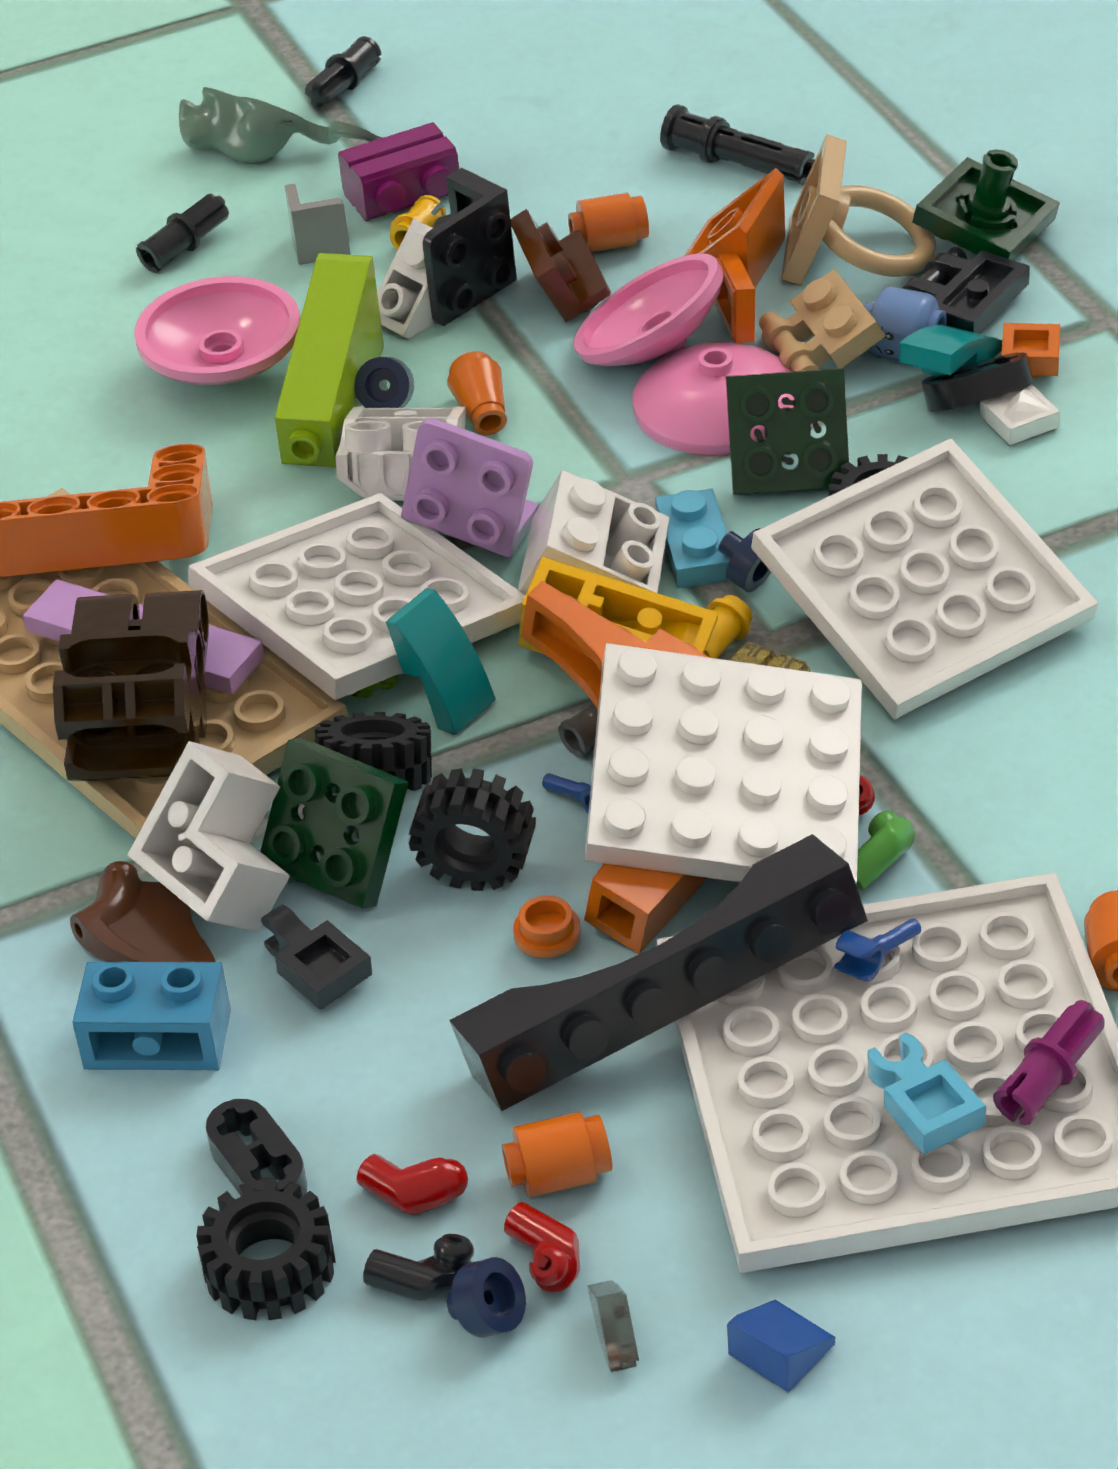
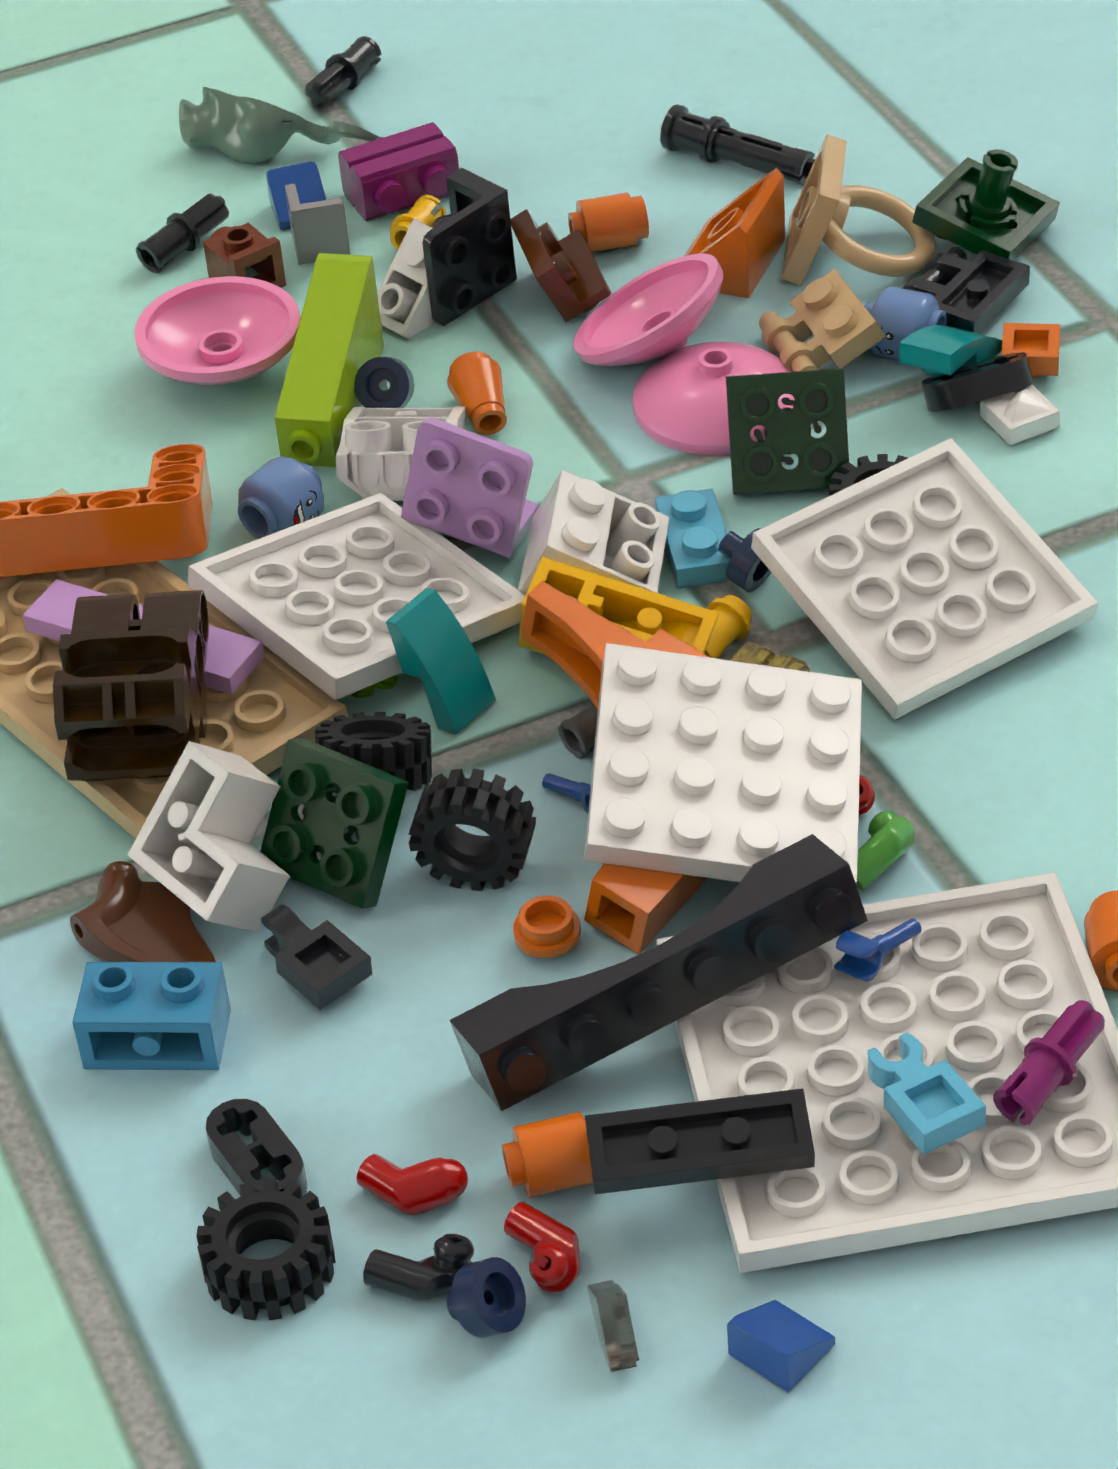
(243, 246): none -> copper brick
(279, 496): none -> medium blue head
(307, 183): none -> blue slope
(699, 1141): none -> black plate
(736, 299): orange tile -> none

